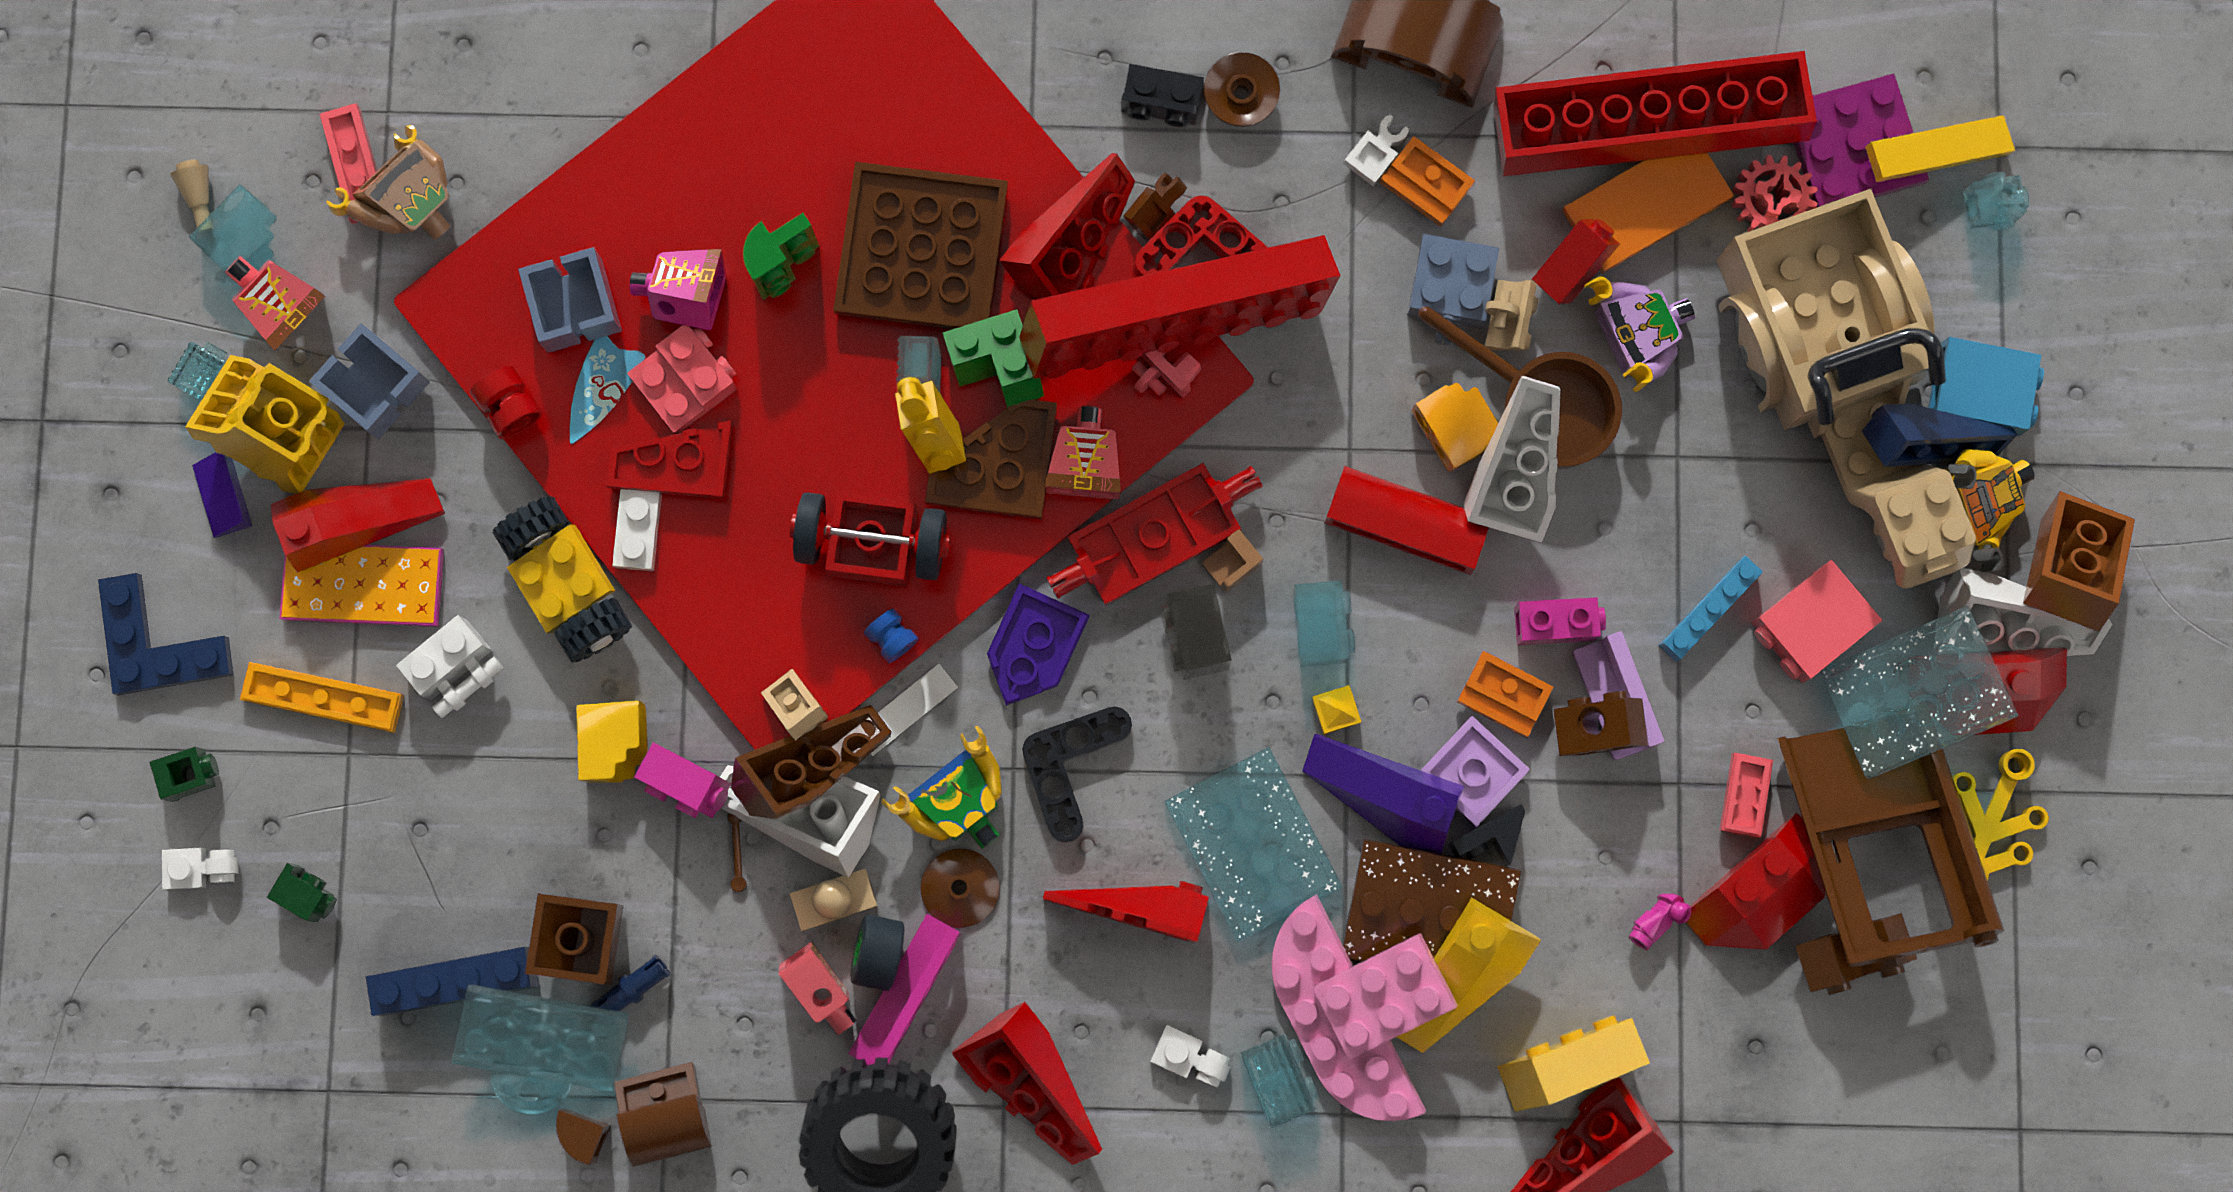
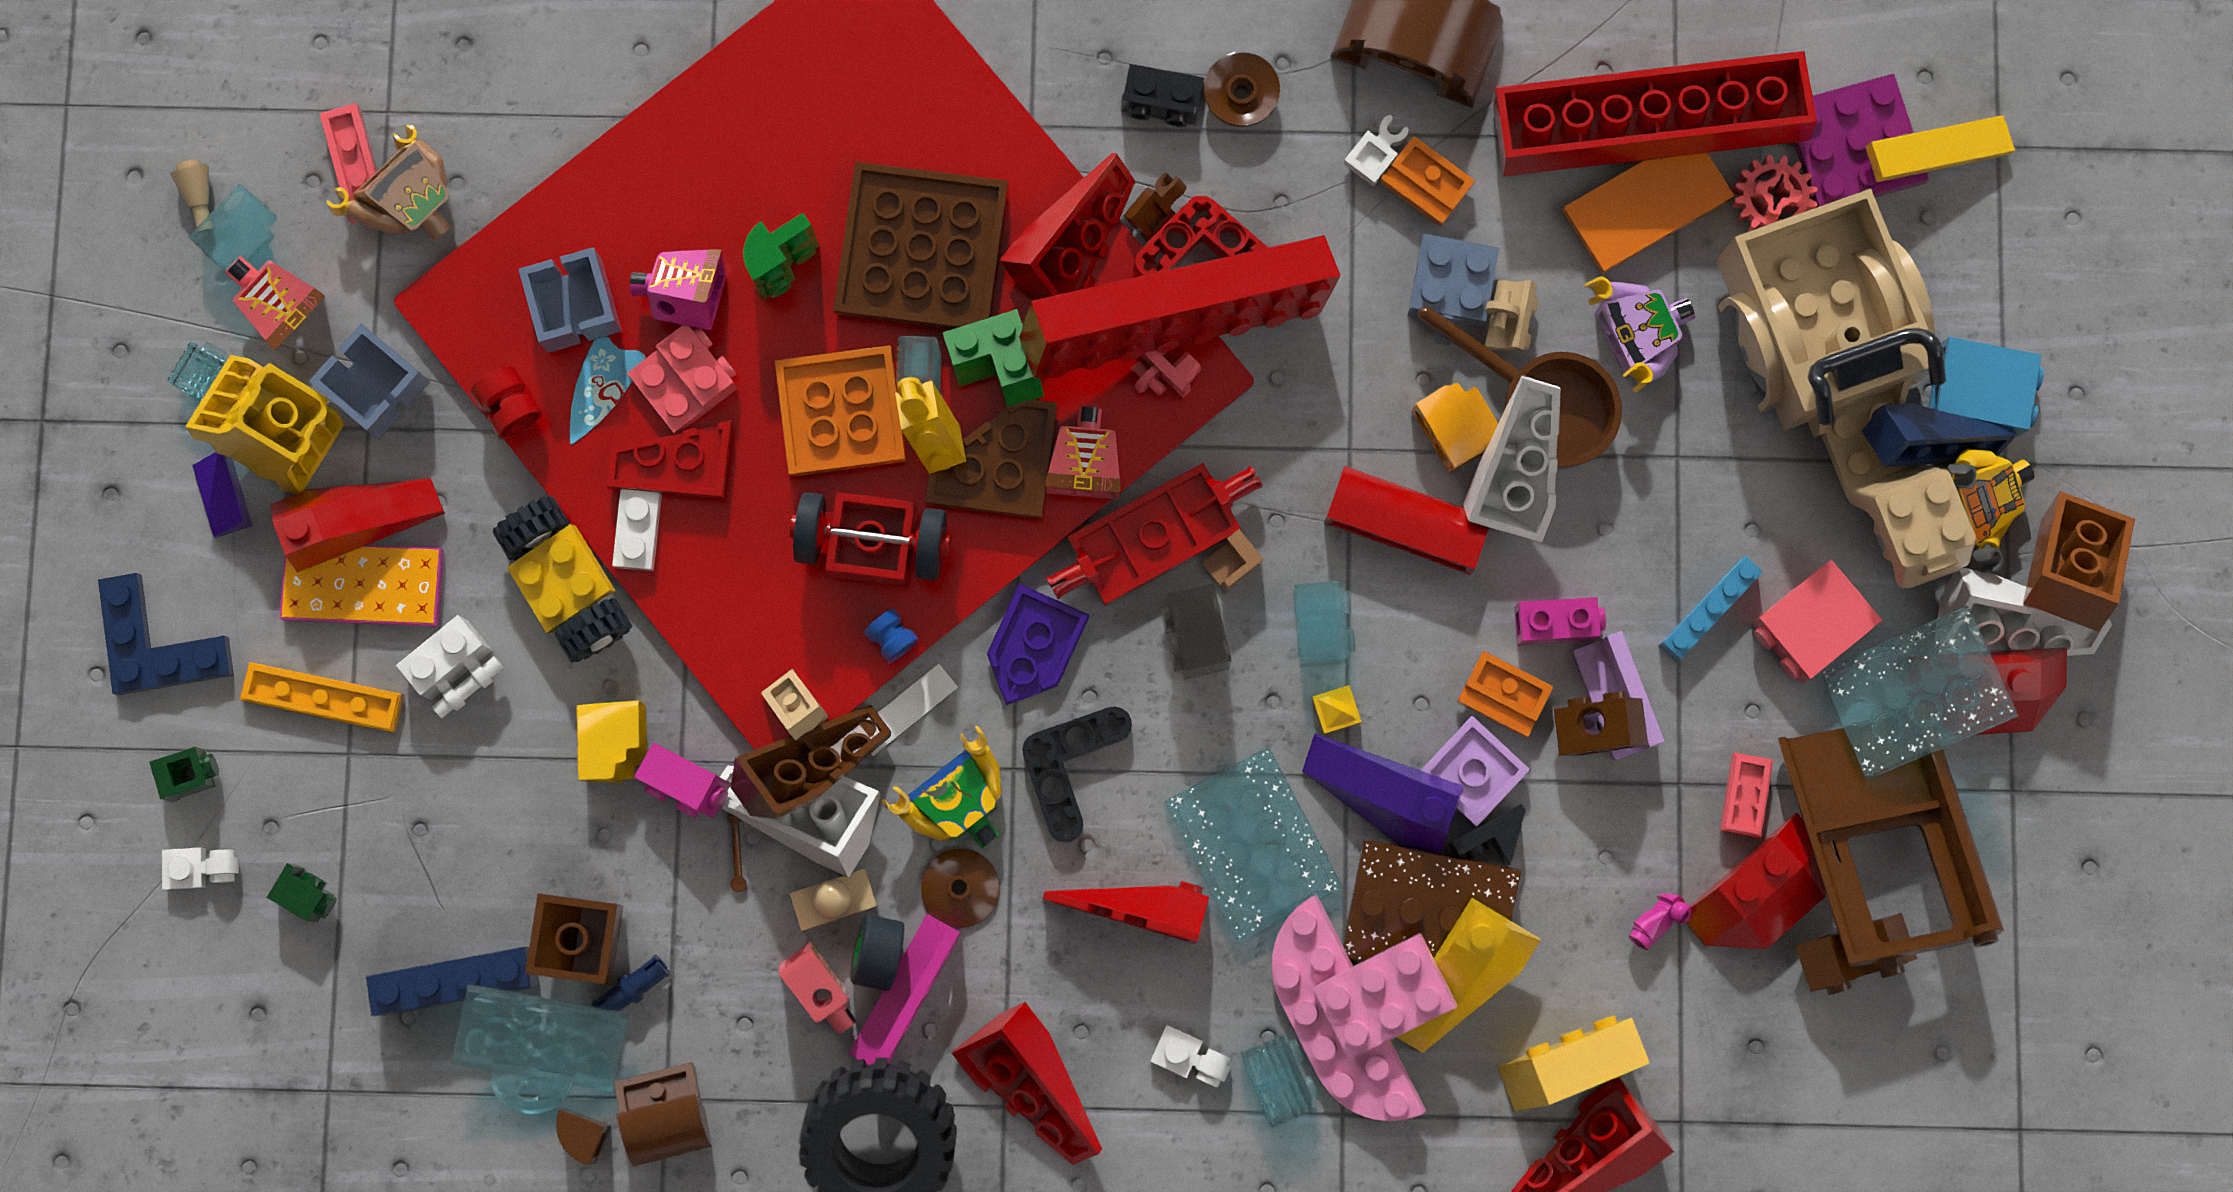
(840, 411): none -> orange plate
(1576, 260): red brick -> none
(1987, 826): yellow plant -> none
(1996, 201): clear light blue brick -> none

